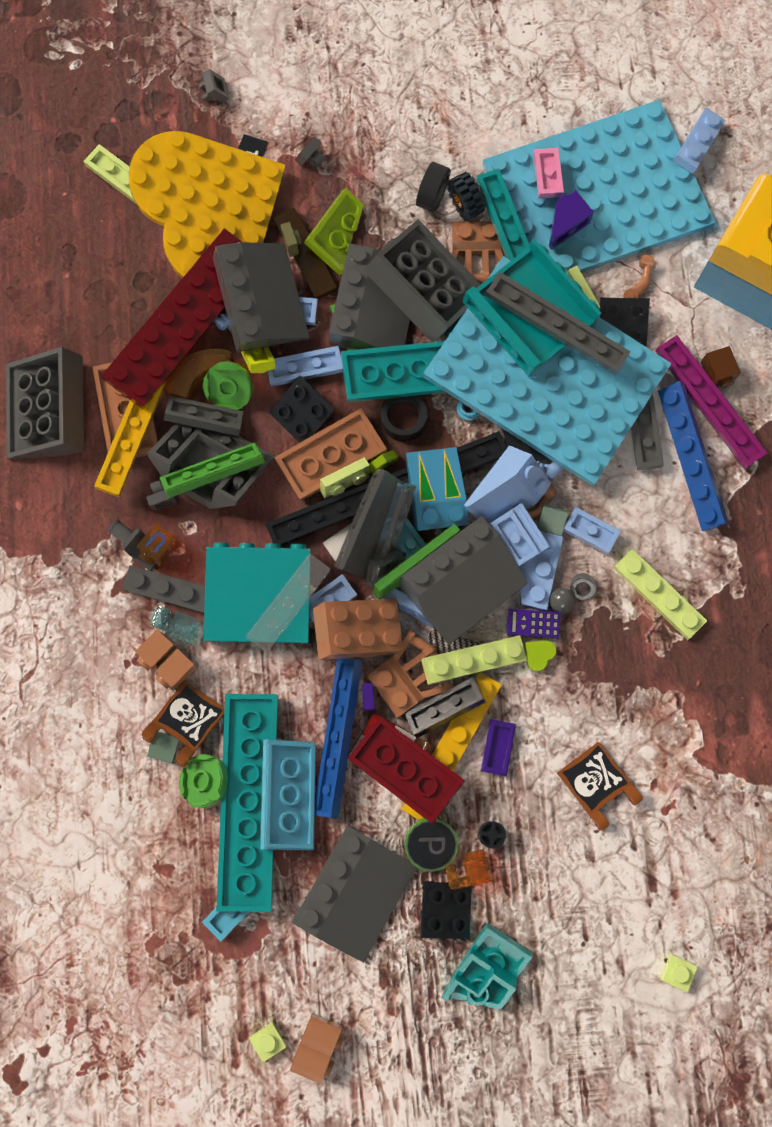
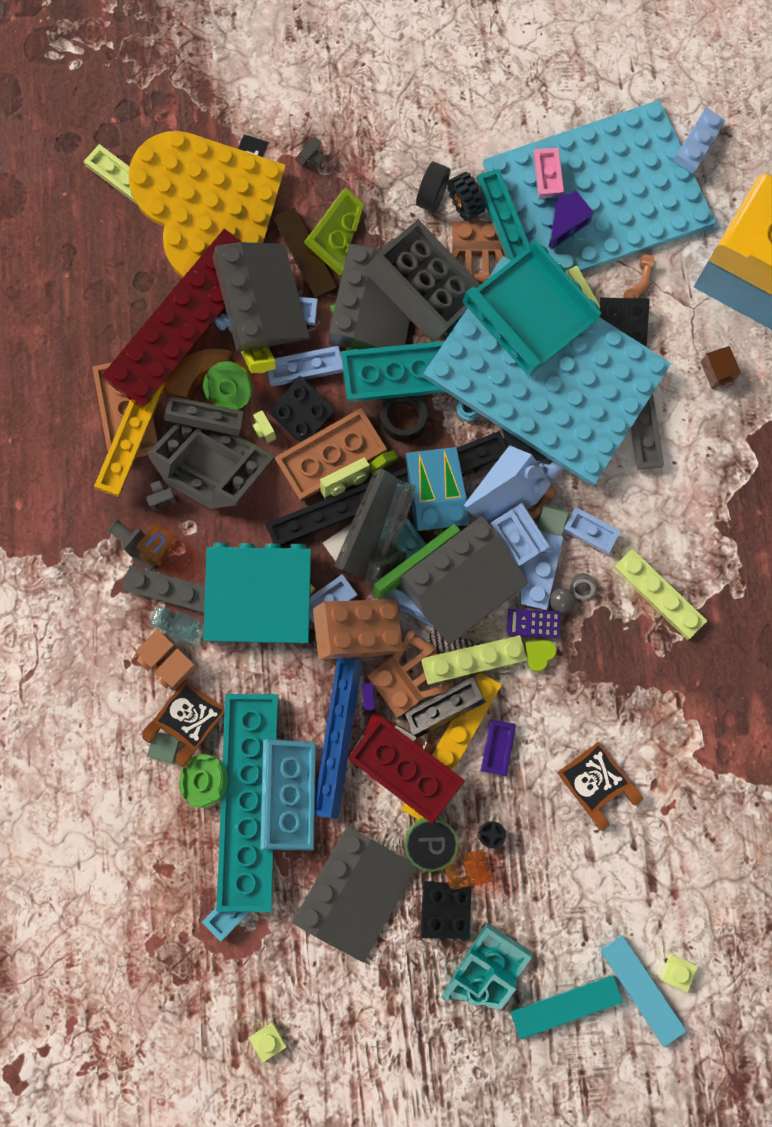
(45, 405): dark grey slope -> none
(211, 470): bright green tile -> none
(214, 87): dark grey tile -> none
(263, 427): none -> yellowish green plate
(288, 603): clear tile -> none
(291, 239): olive plate -> none
(316, 1049): nougat brick -> none
(557, 323): dark grey plate -> none
(566, 1006): none -> teal tile
(642, 990): none -> medium azure tile
(693, 456): blue plate -> none
(711, 402): magenta plate -> none

